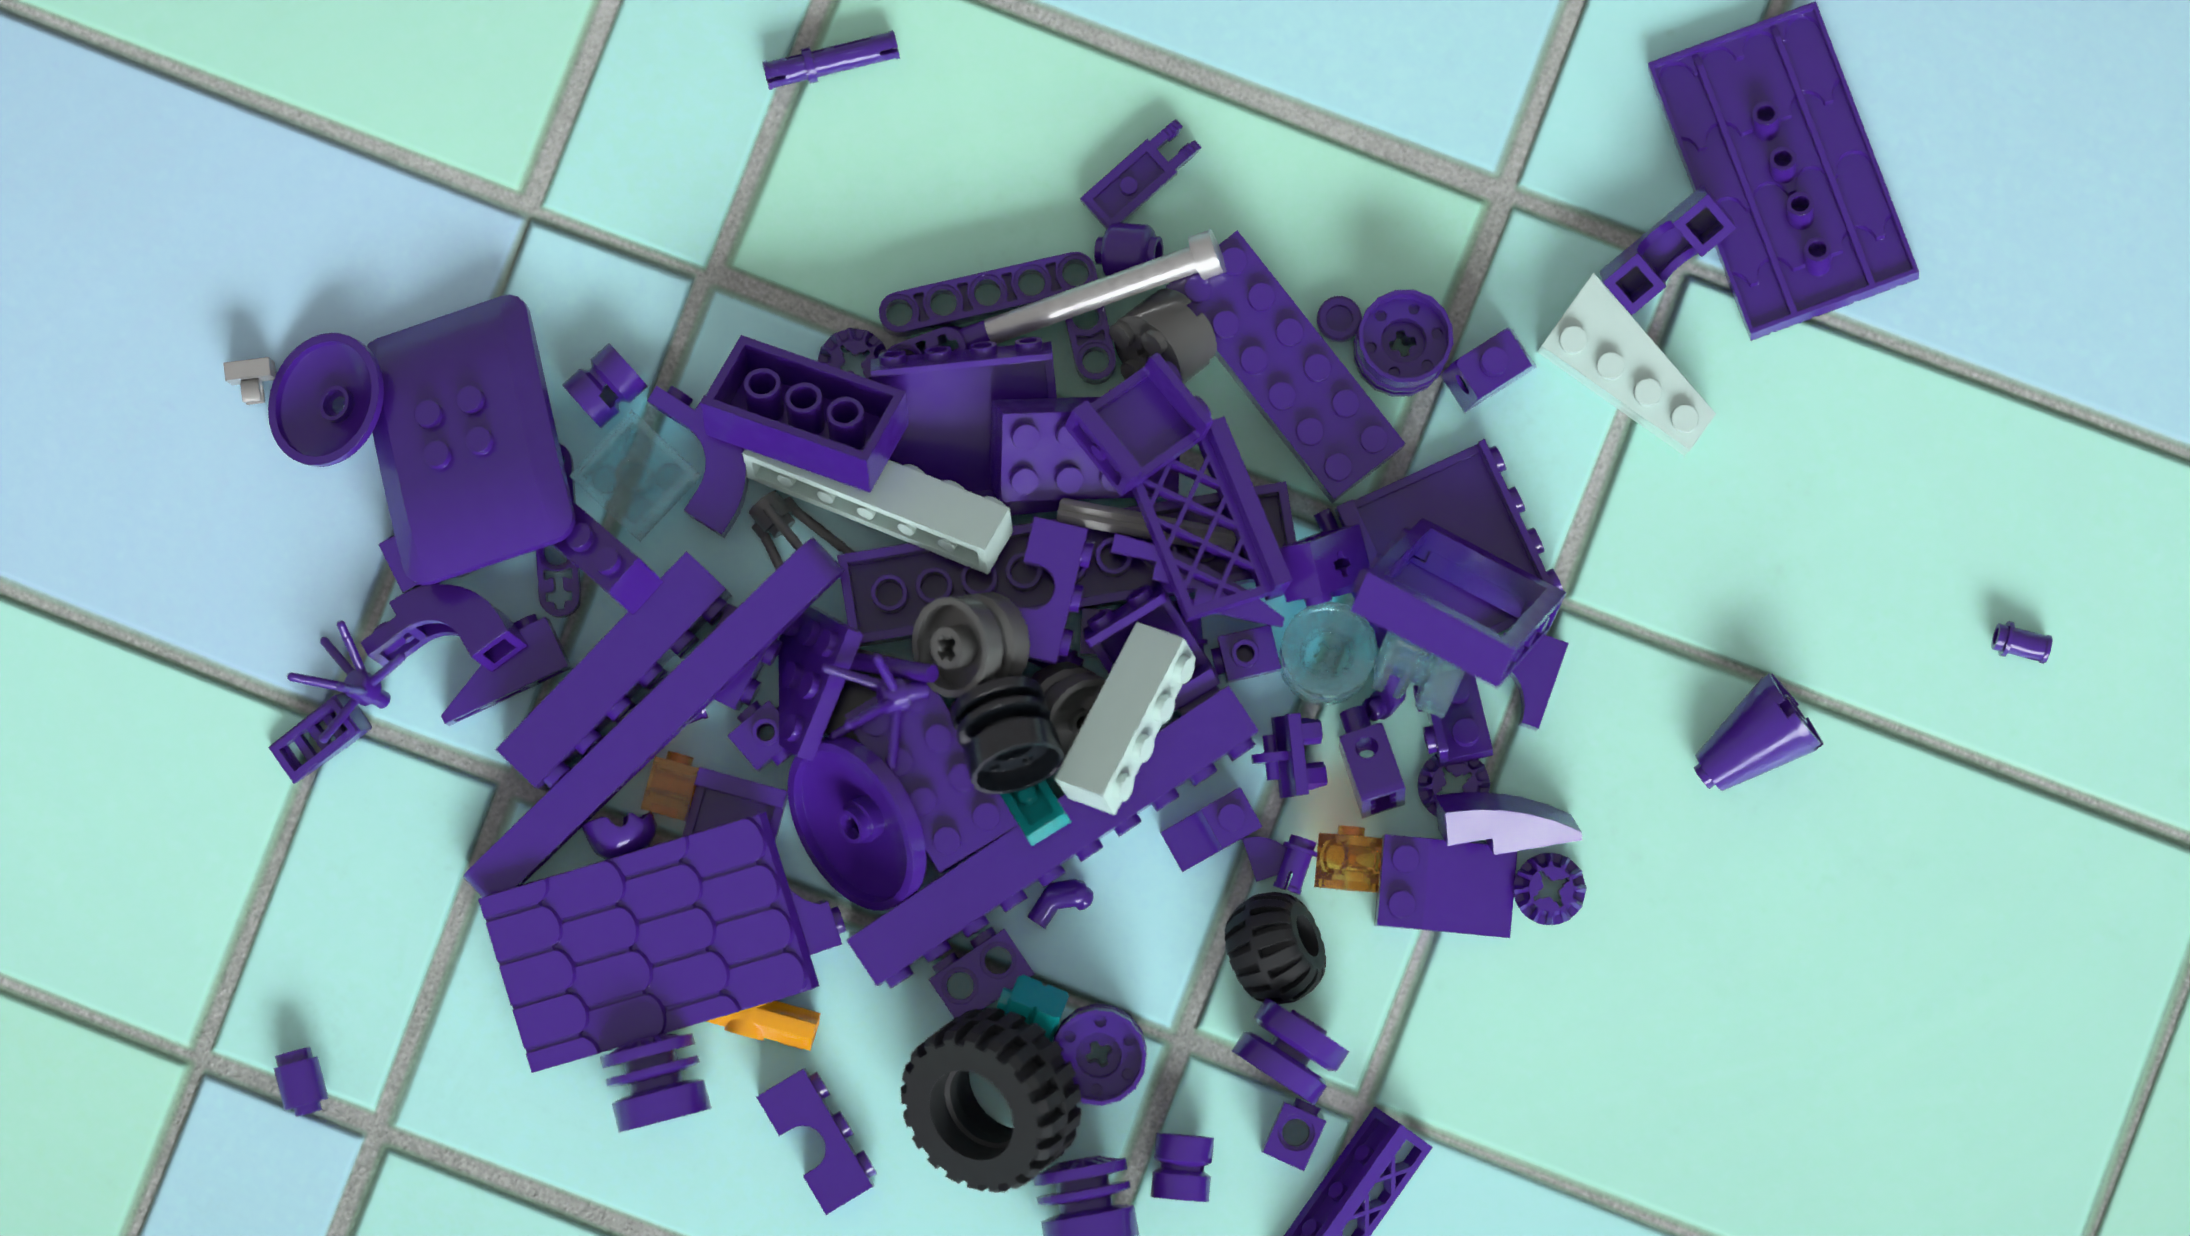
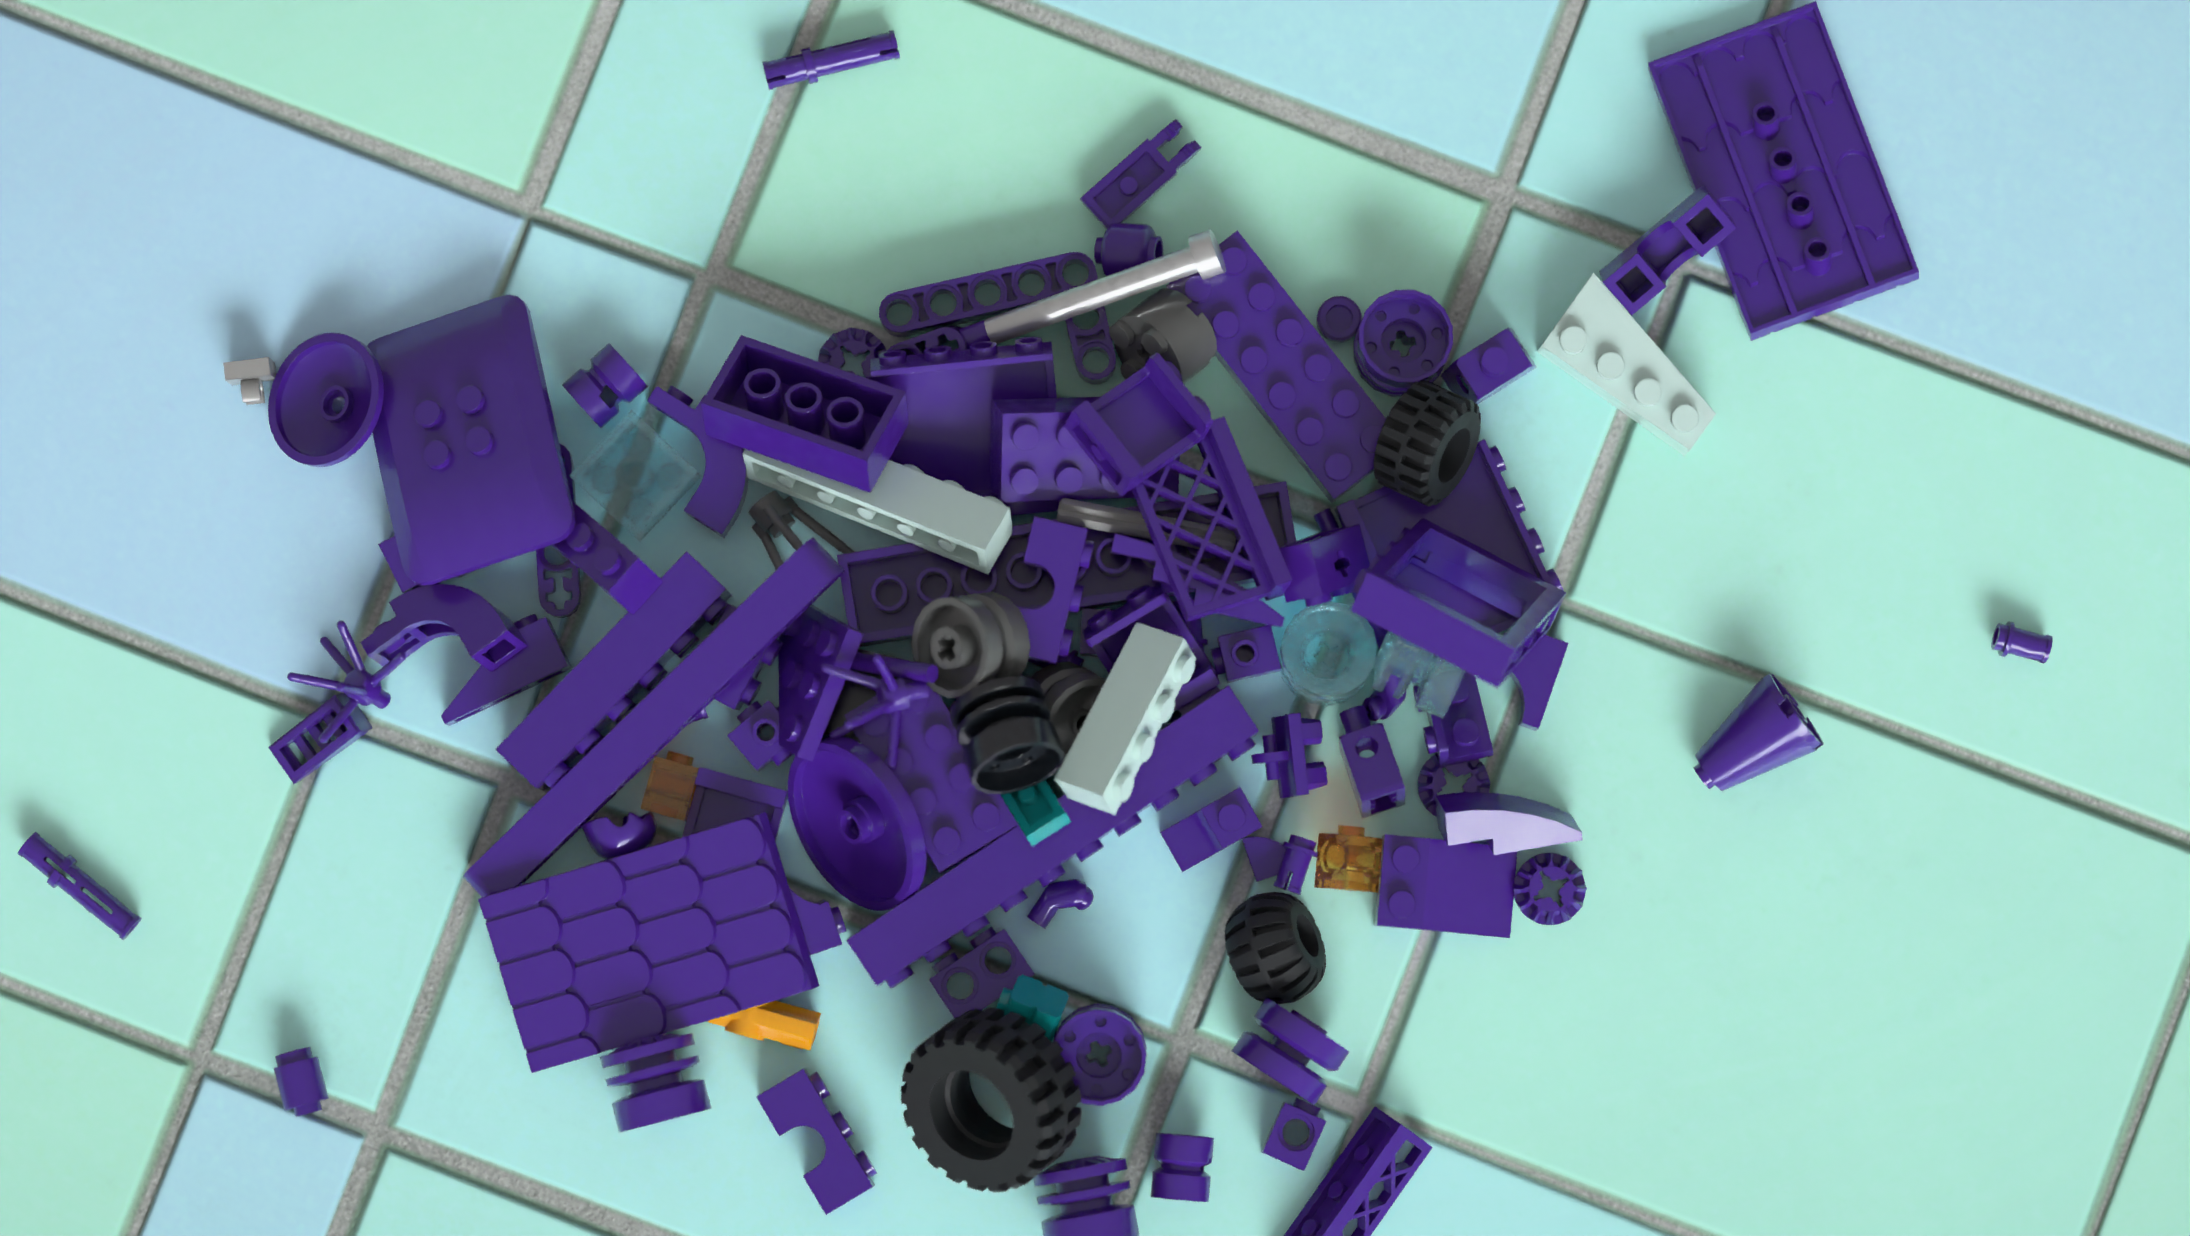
(37, 851): none -> dark purple pin
(1427, 443): none -> black tyre

